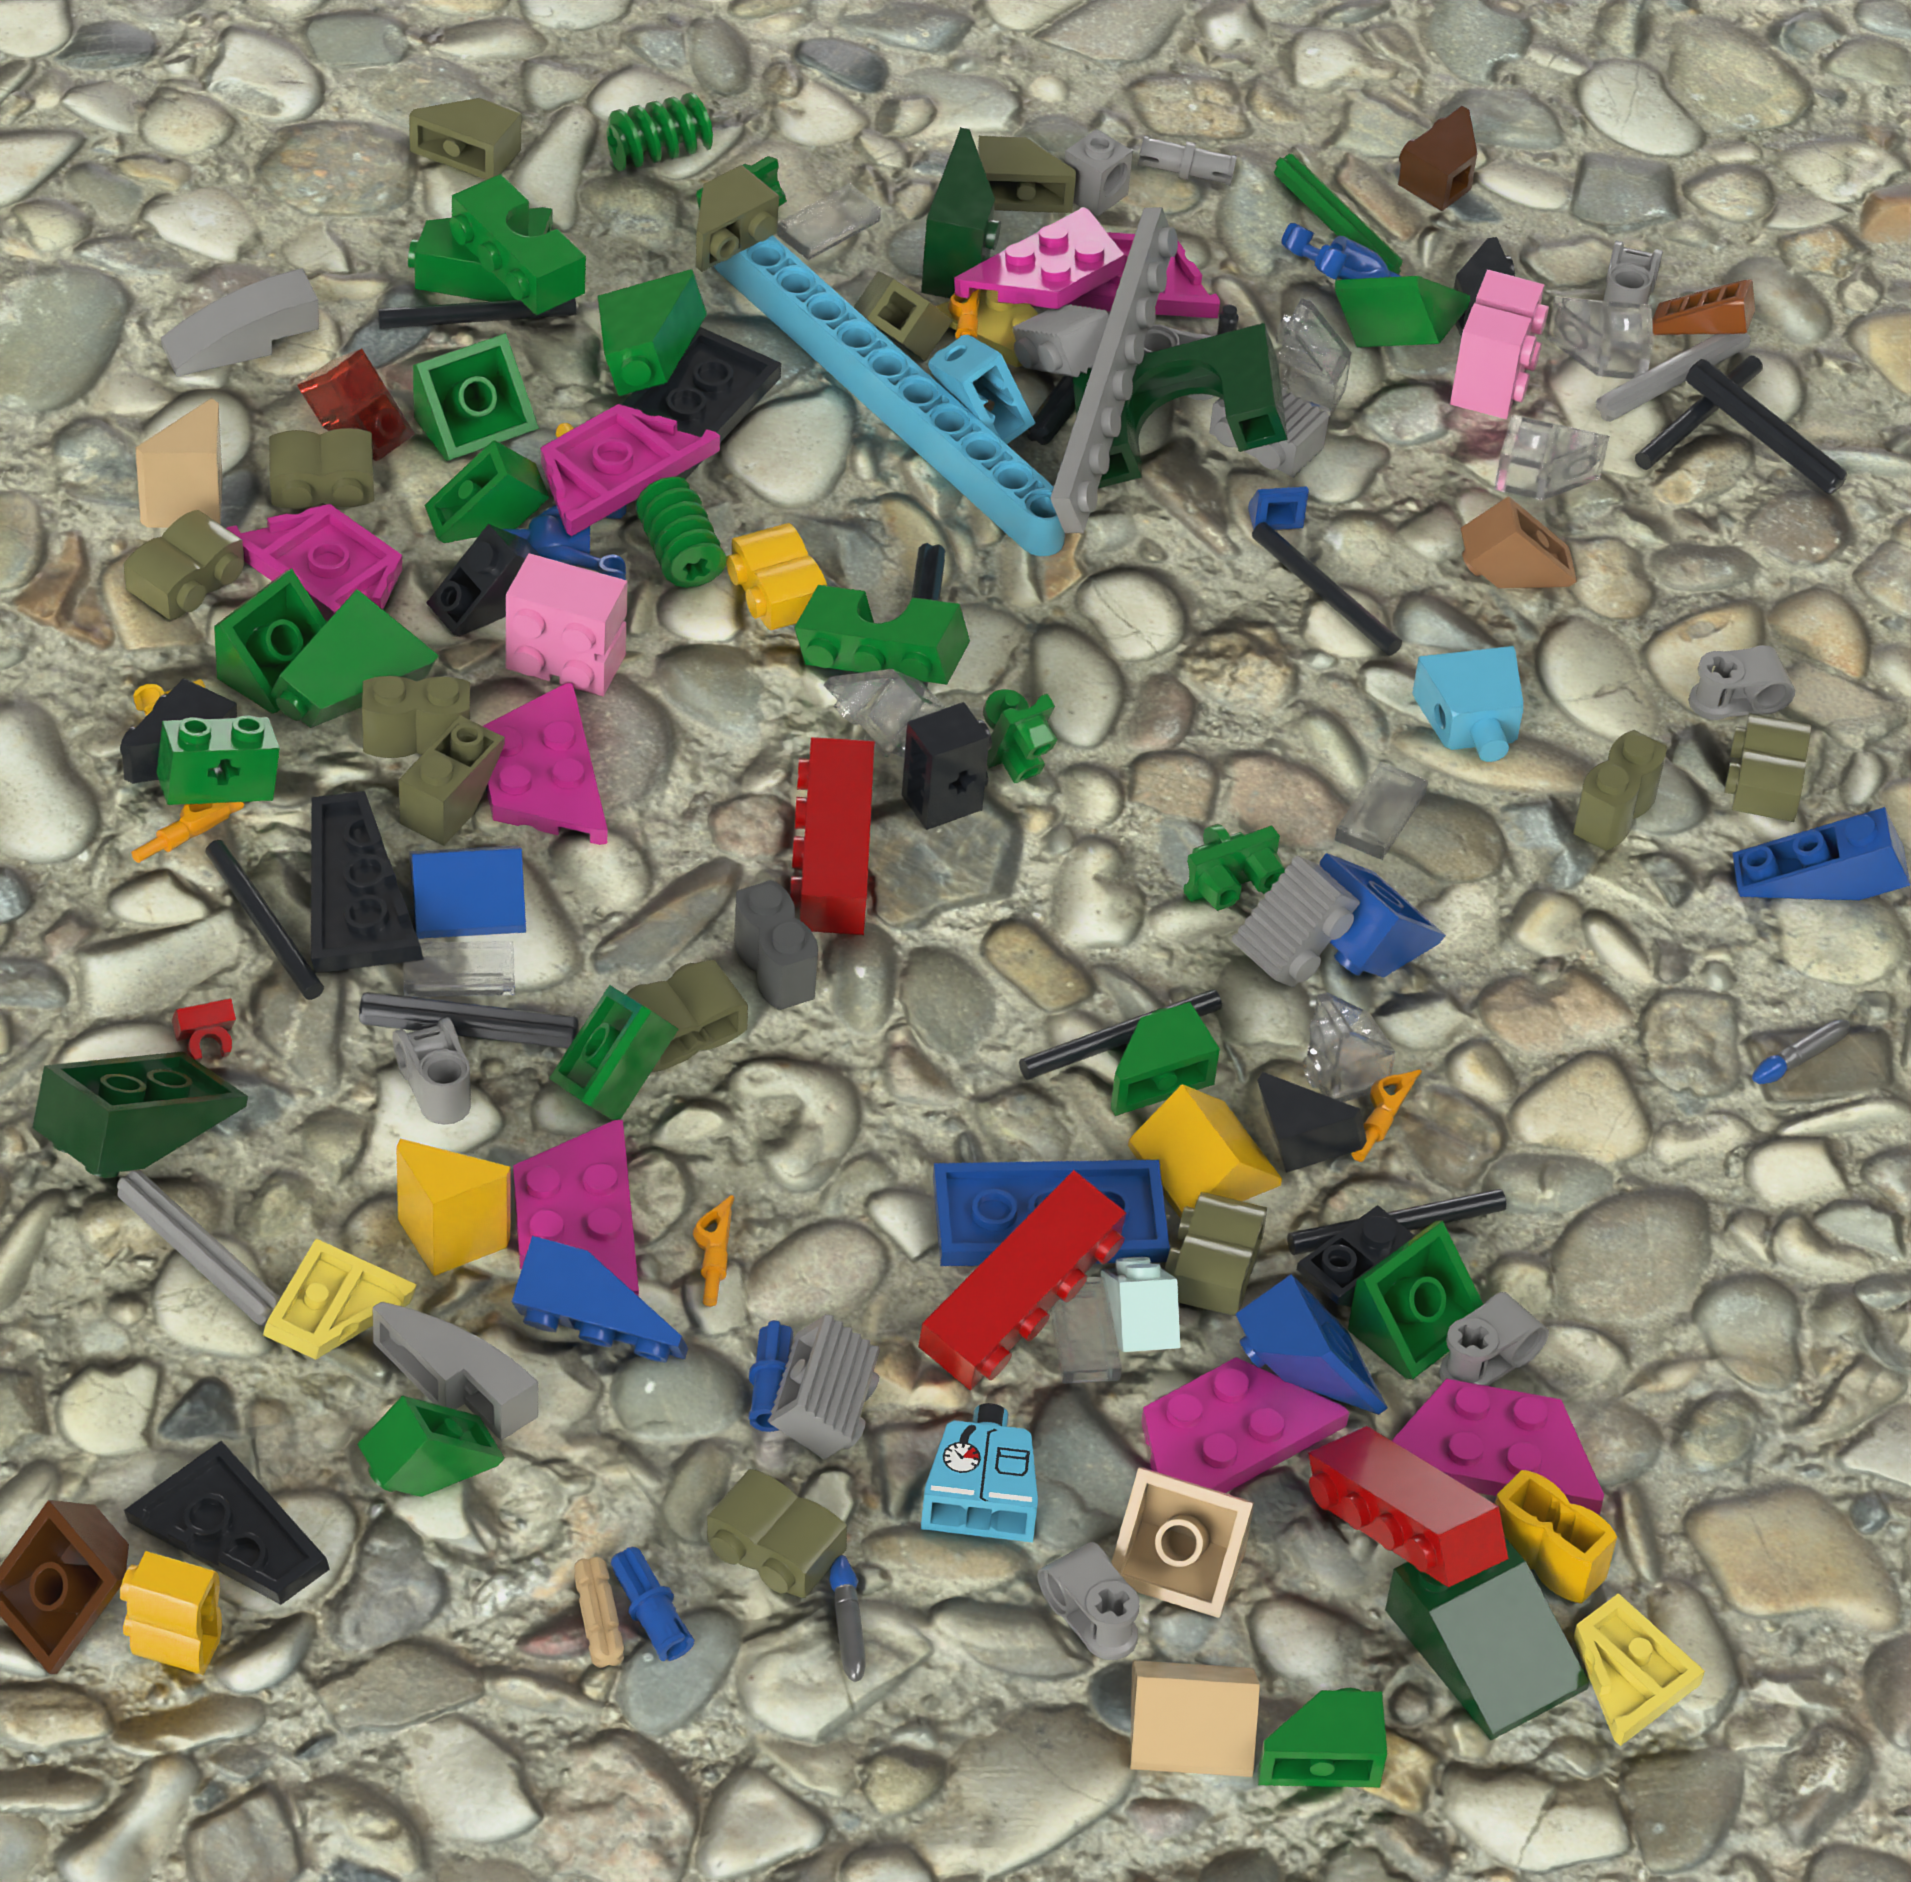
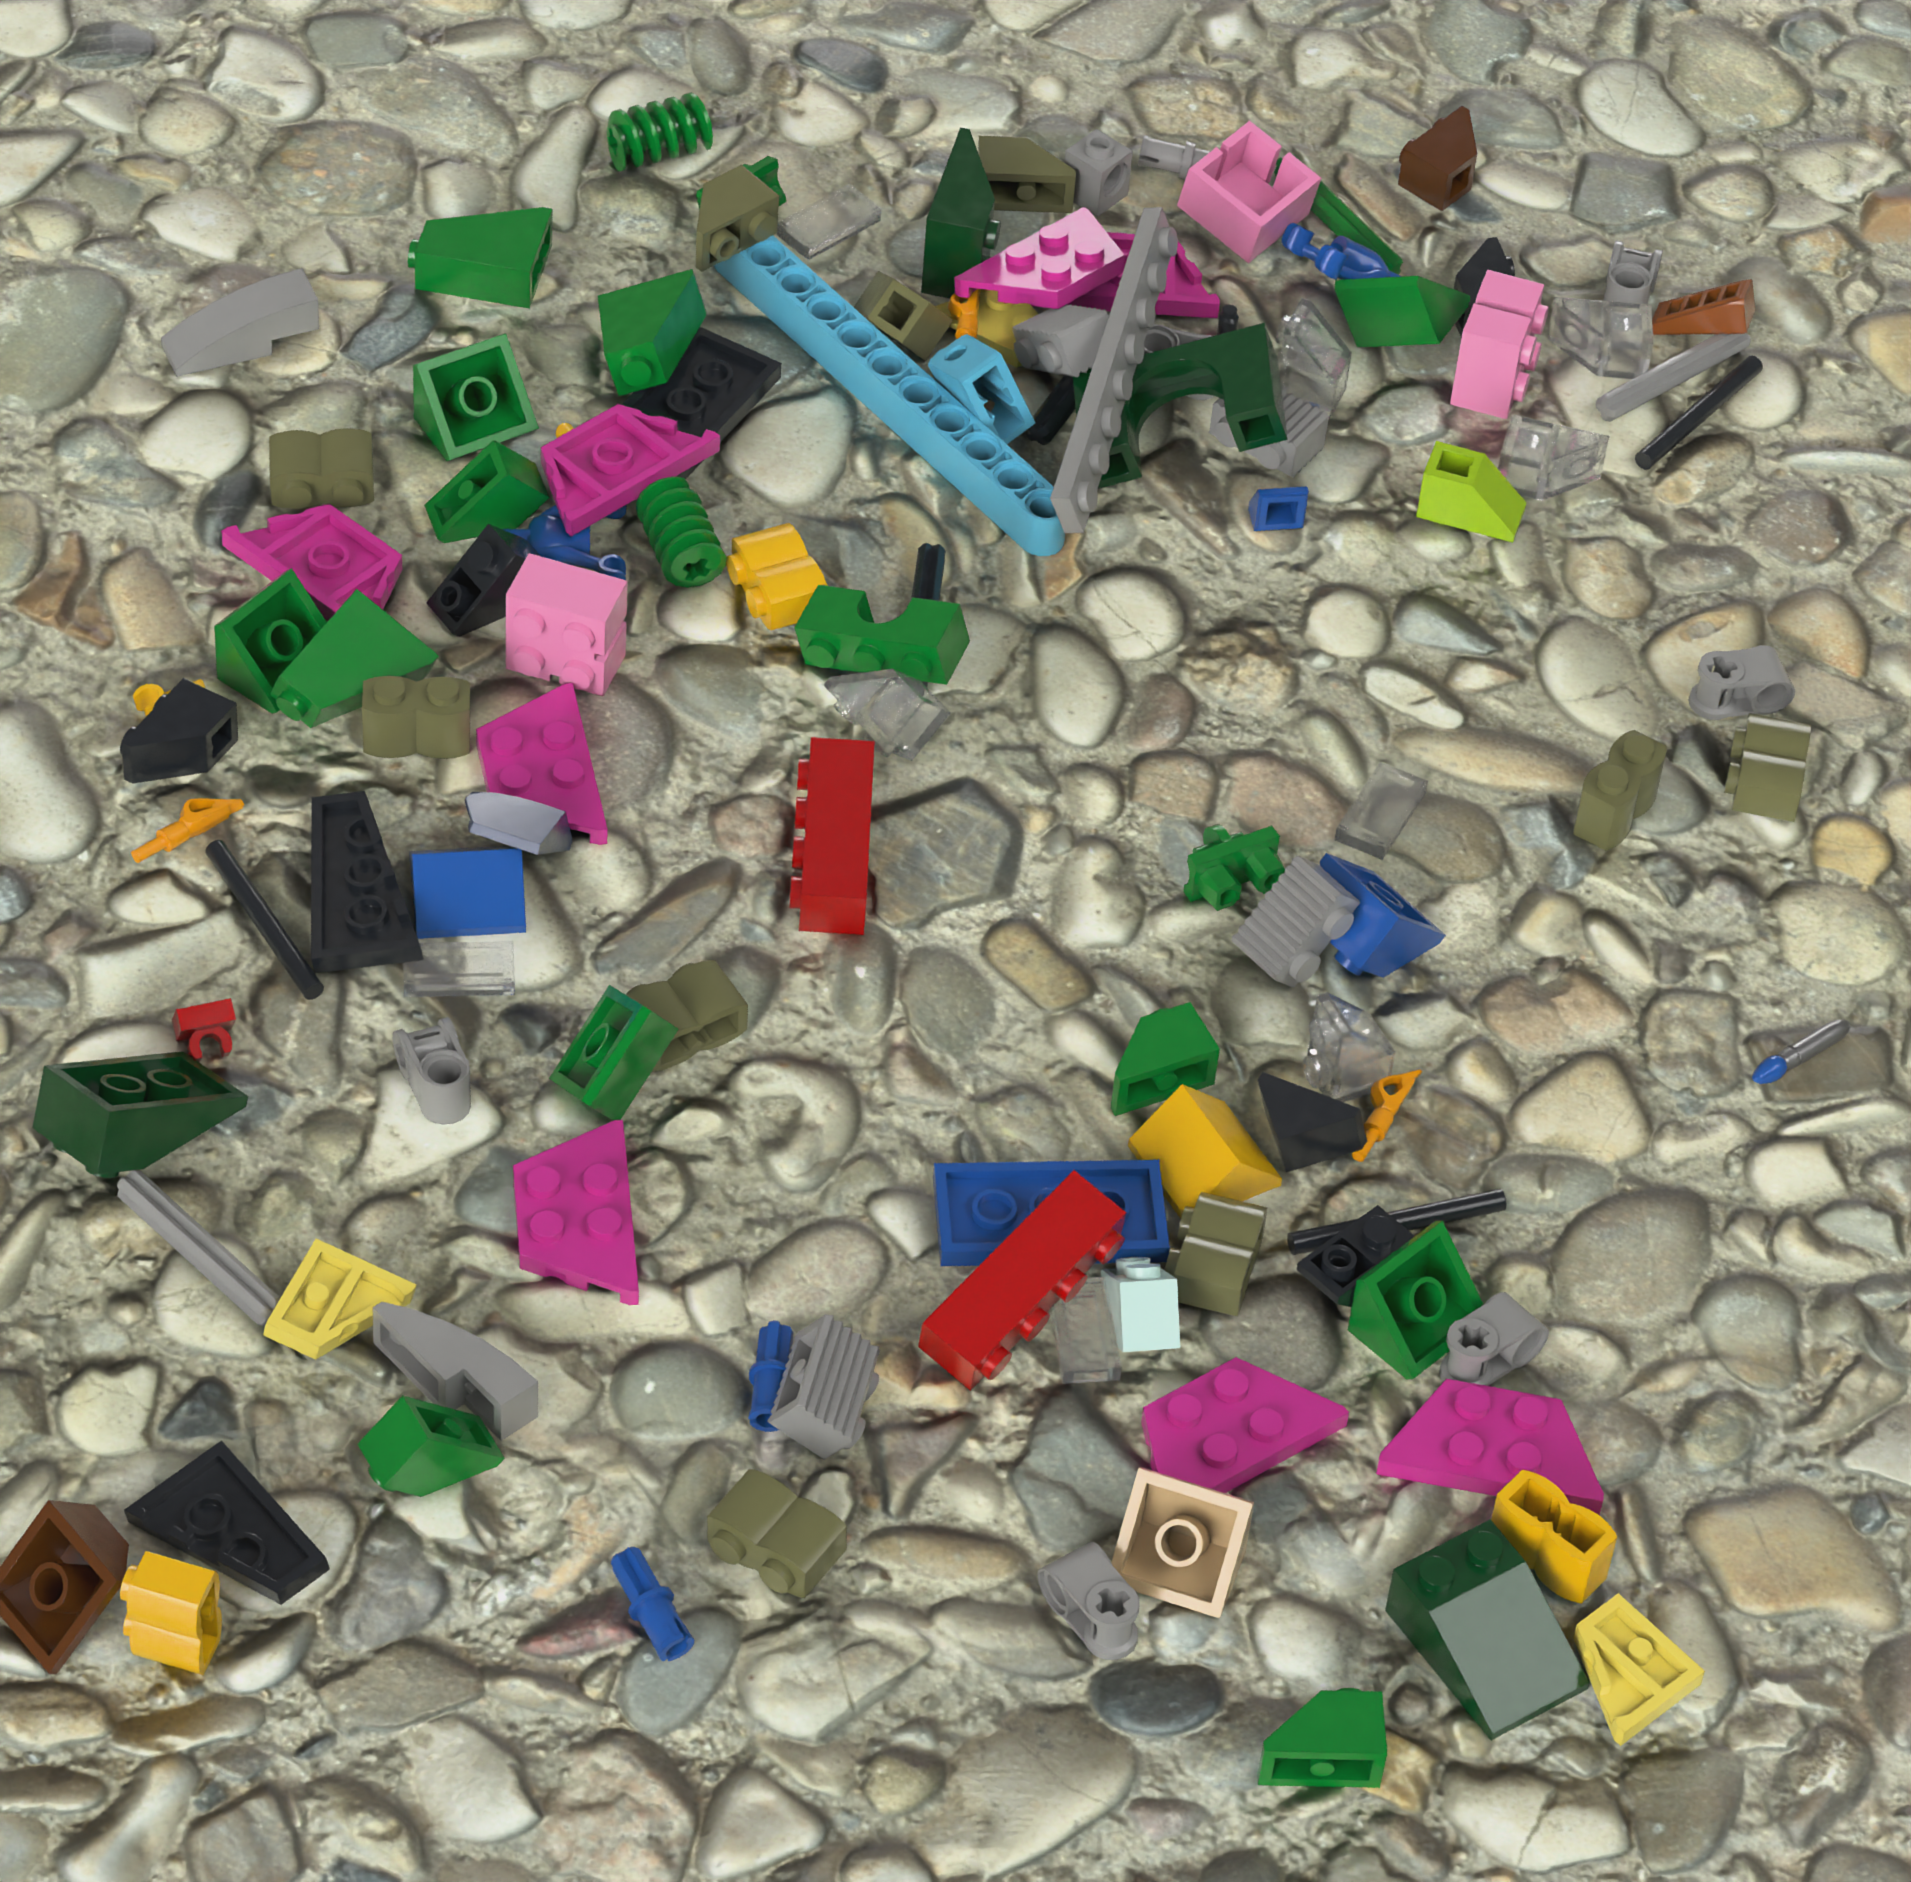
(181, 469): tan slope -> none
(184, 565): olive brick -> none
(218, 760): green brick -> none
(354, 396): clear red slope -> none
(449, 780): olive slope -> none
(452, 1204): yellow slope -> none
(466, 313): black bar -> none
(467, 135): olive slope -> none
(469, 1019): black axle -> none
(494, 227): green arch -> none
(518, 822): none -> slope
(578, 1292): blue slope -> none
(599, 1612): tan axle -> none
(715, 1247): light orange hand -> none
(775, 944): dark grey brick -> none
(844, 1584): flat silver piece -> none
(945, 765): black brick -> none
(983, 1479): medium azure torso -> none
(1018, 733): green hips -> none
(1104, 1039): black bar -> none
(1193, 1718): tan slope -> none
(1233, 196): none -> bright pink piece
(1307, 1346): blue slope -> none
(1327, 589): black bar -> none
(1407, 1506): red brick -> none
(1469, 493): none -> lime slope
(1472, 699): medium azure torso -> none
(1516, 549): medium nougat slope -> none
(1766, 426): black axle -> none
(1829, 862): blue slope -> none

